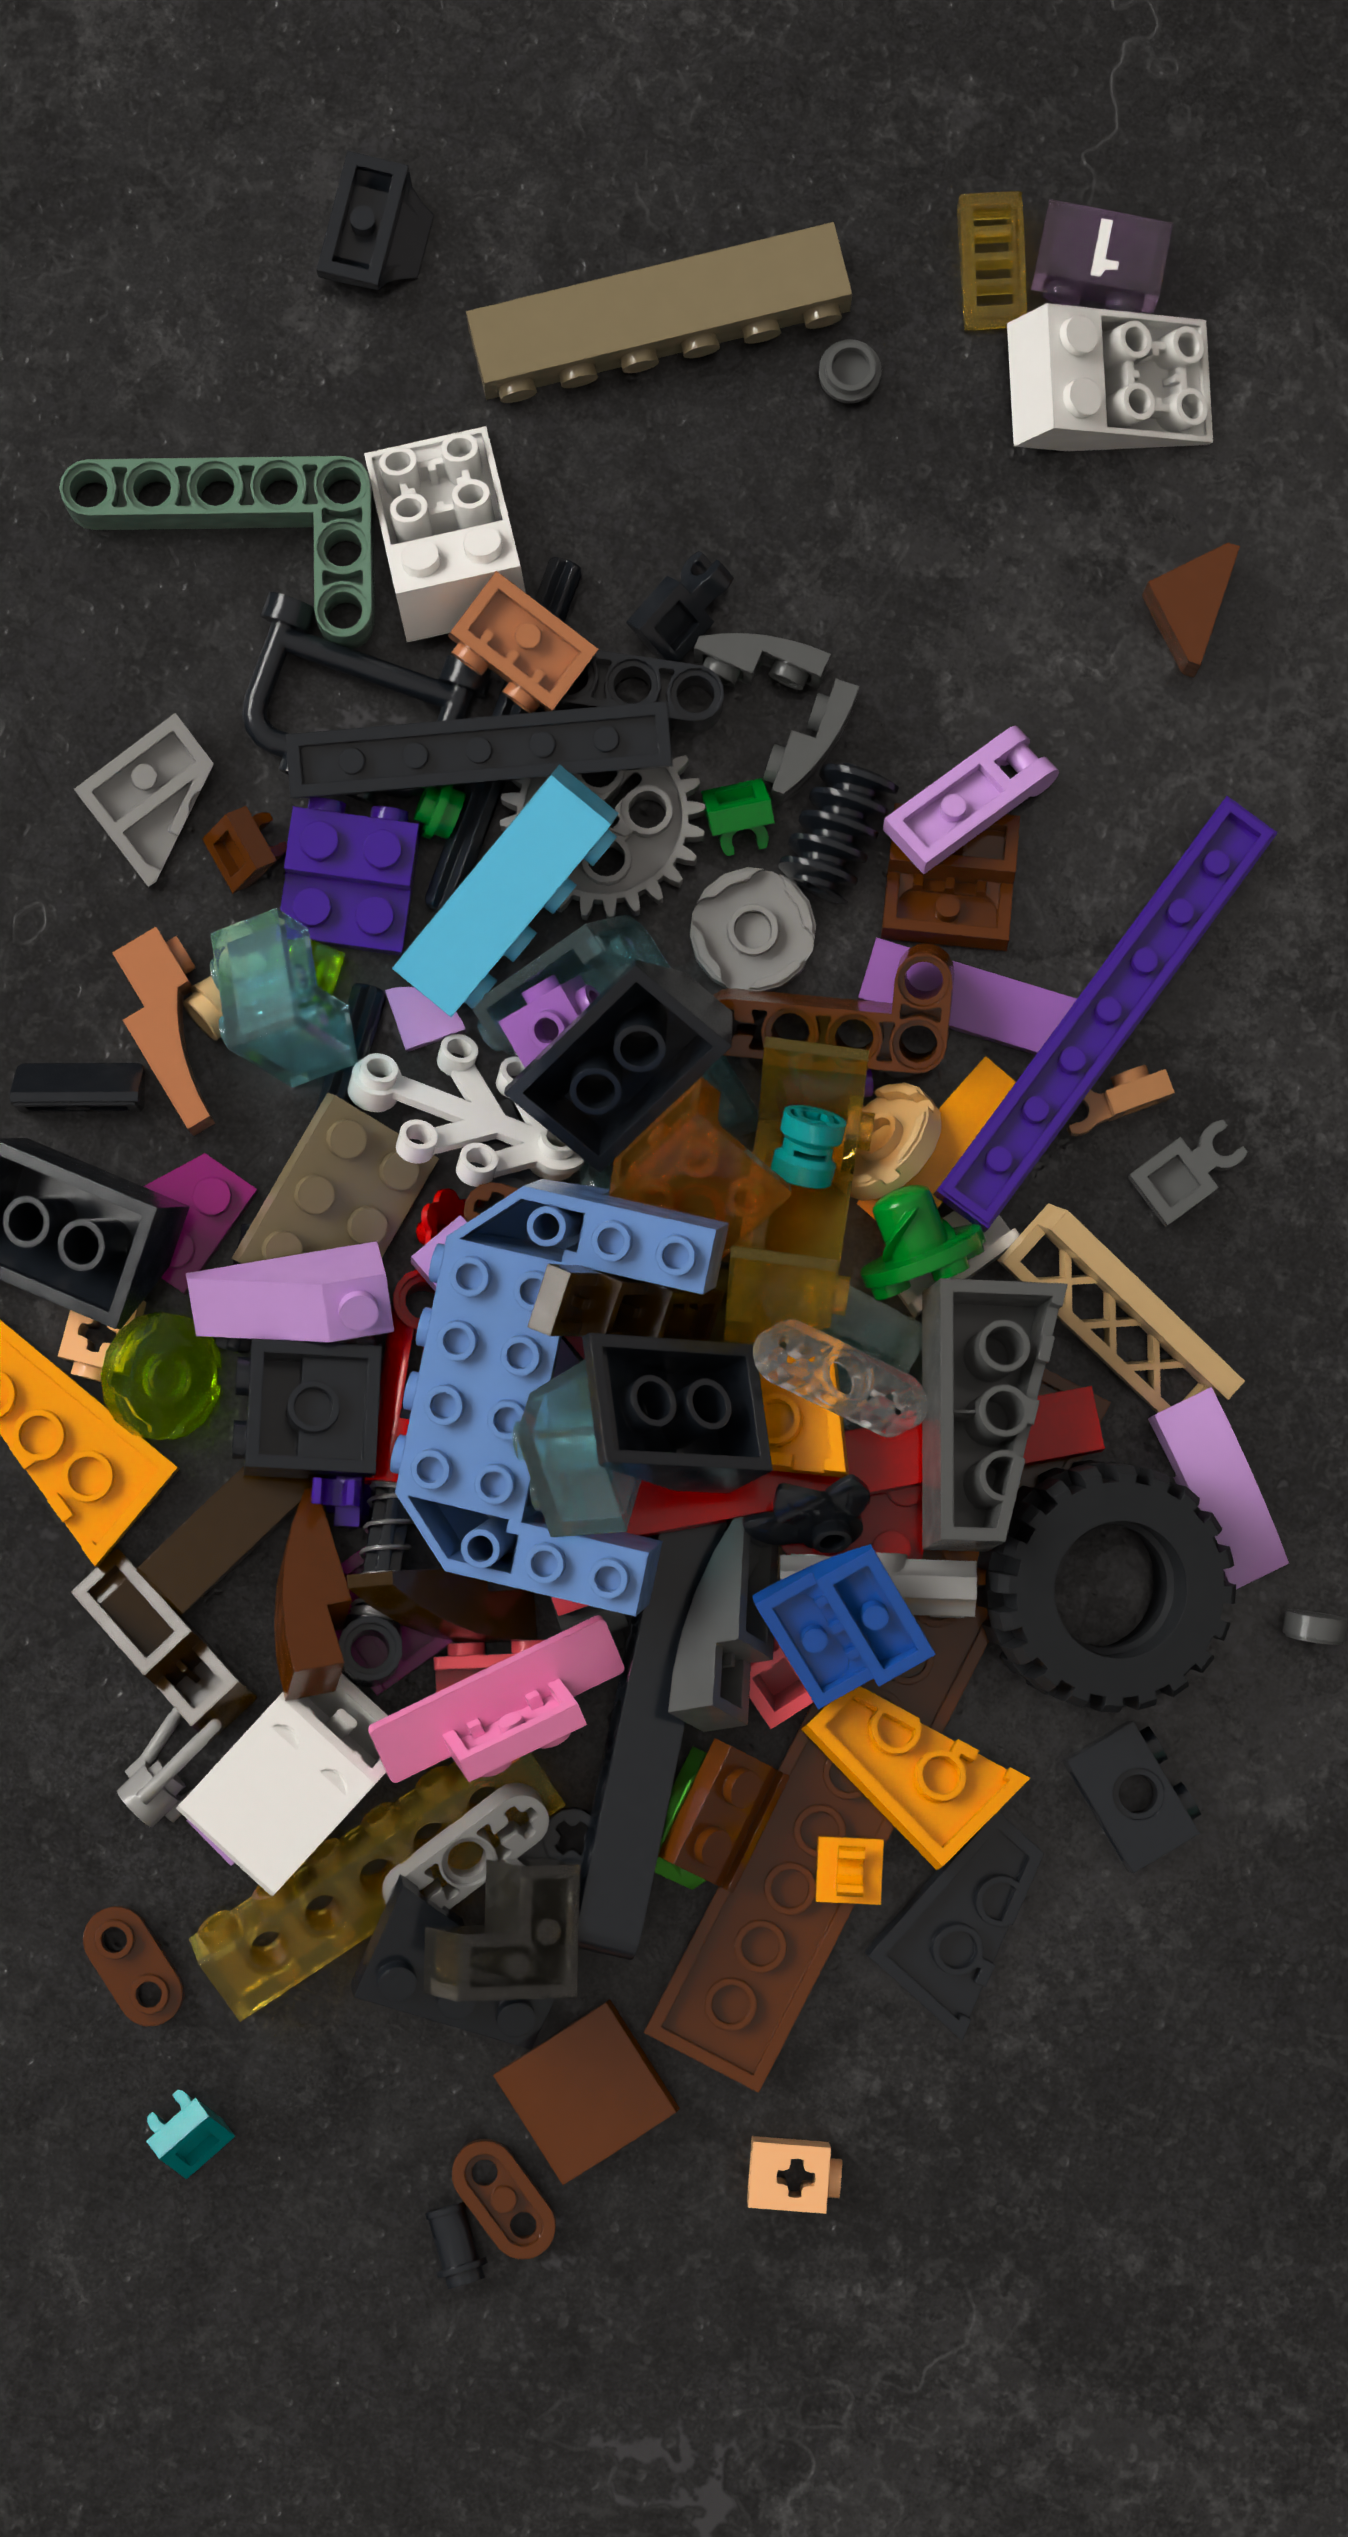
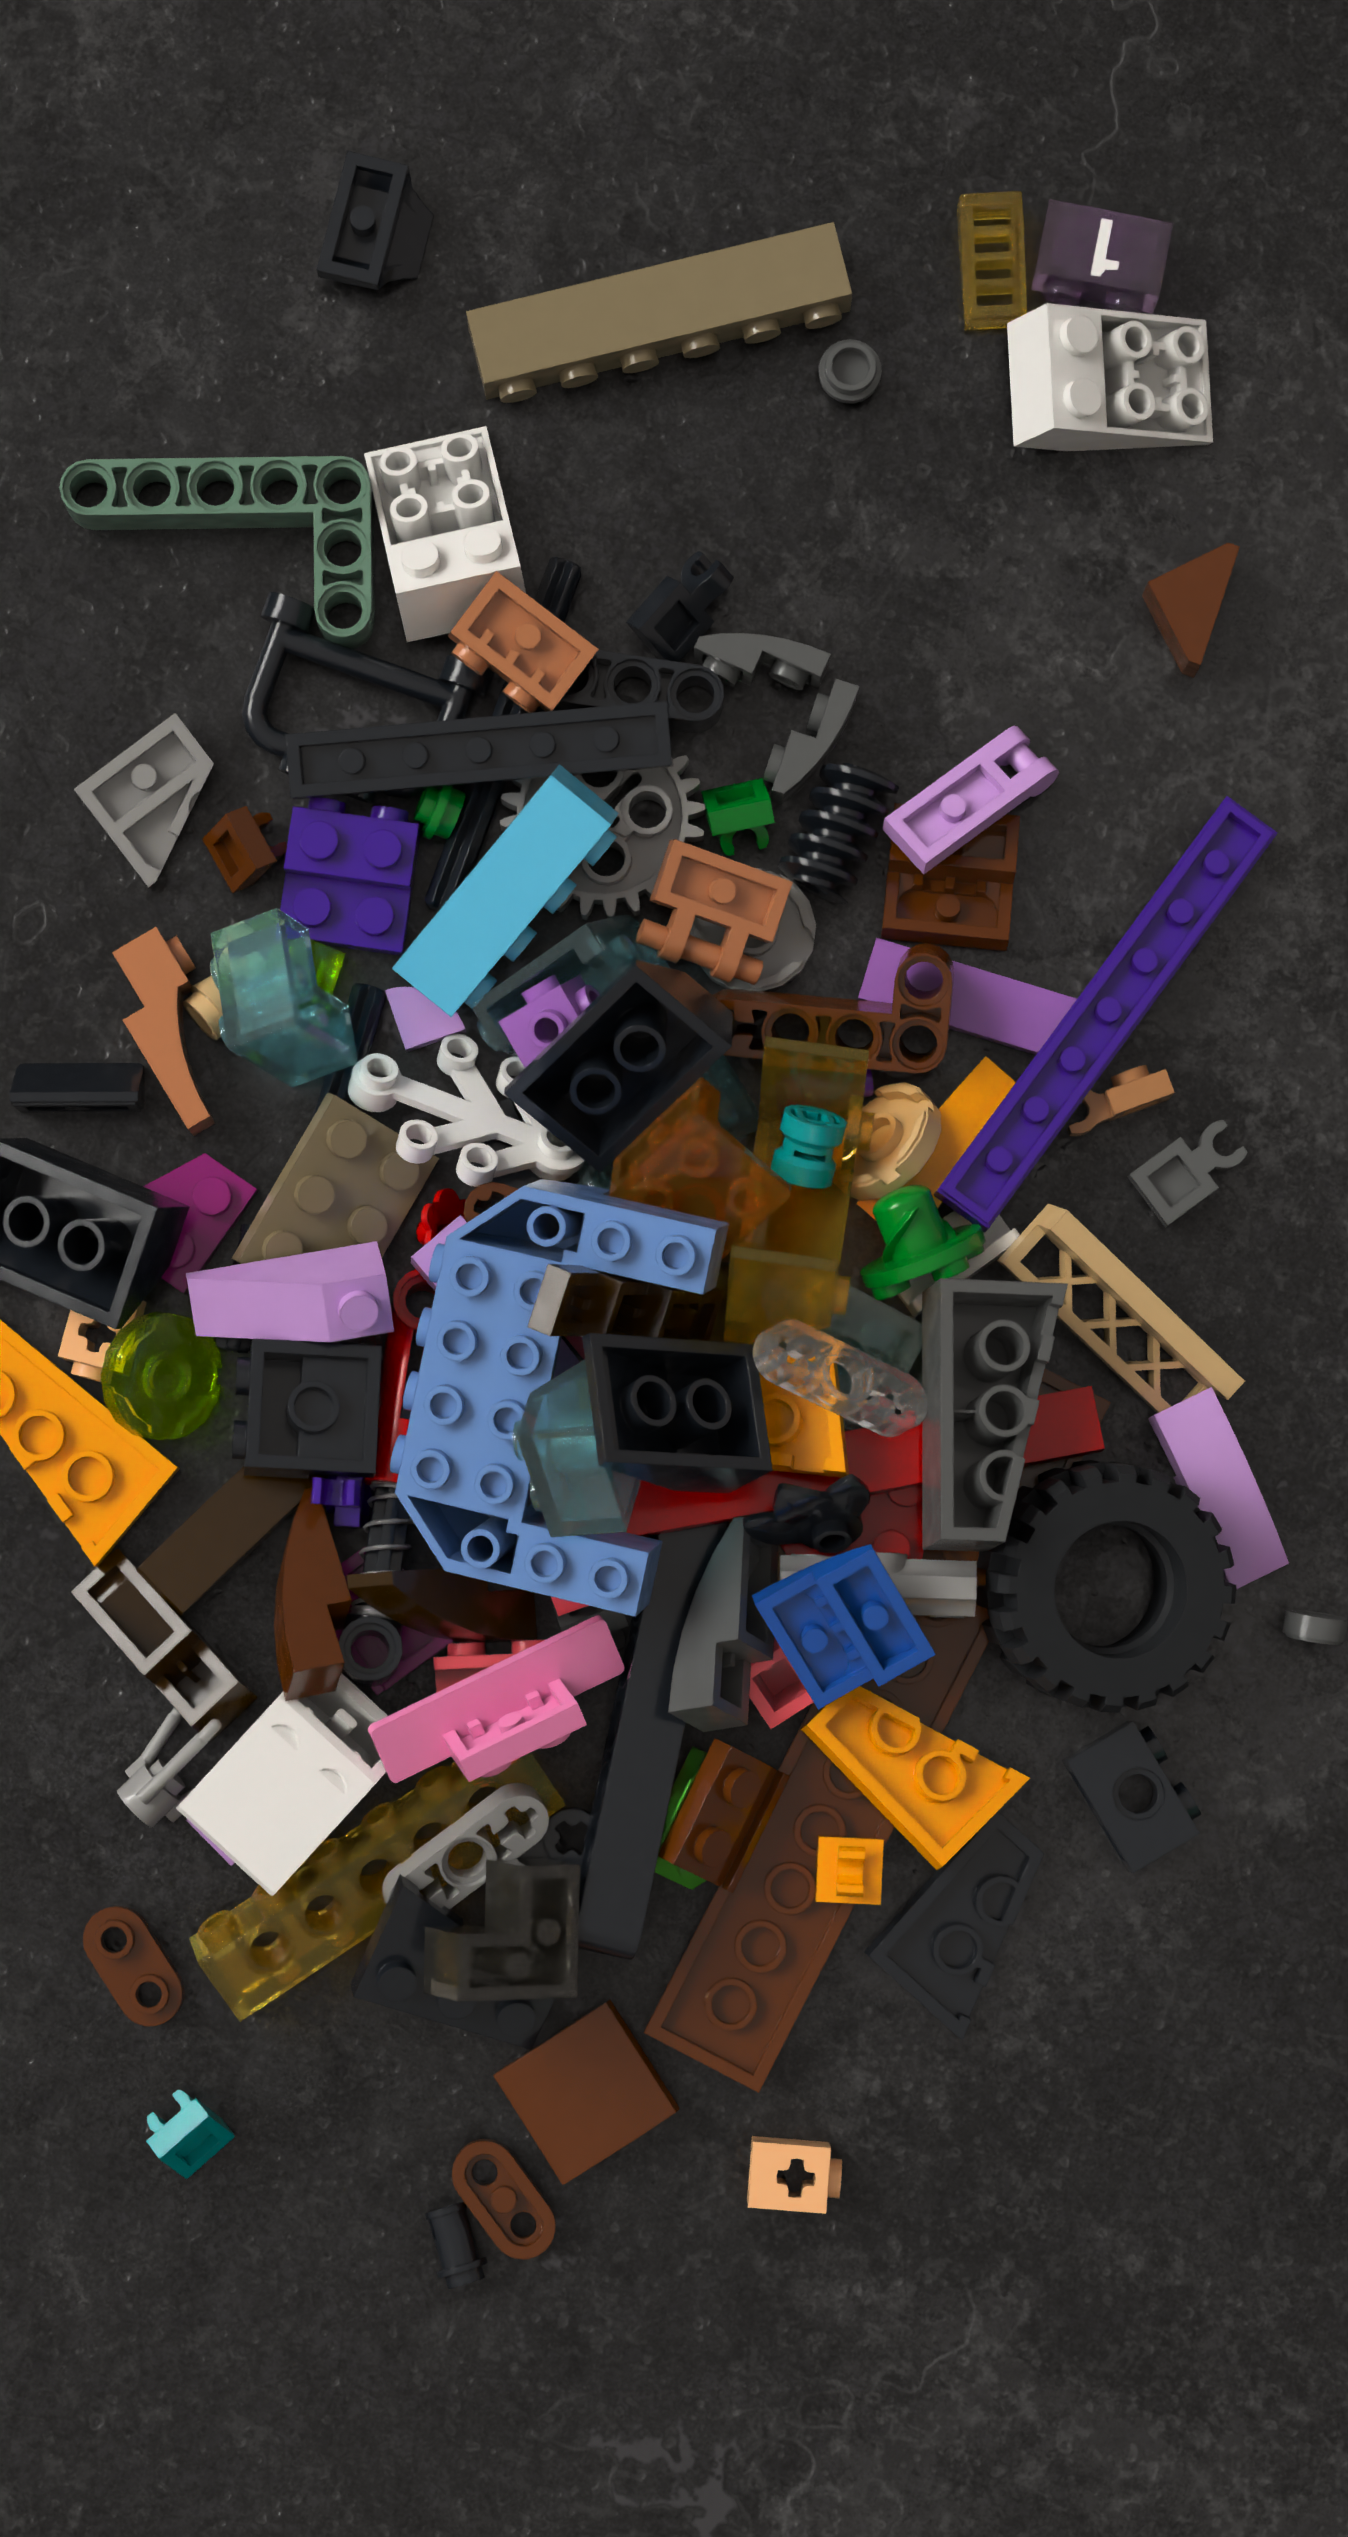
(721, 893): none -> nougat plate

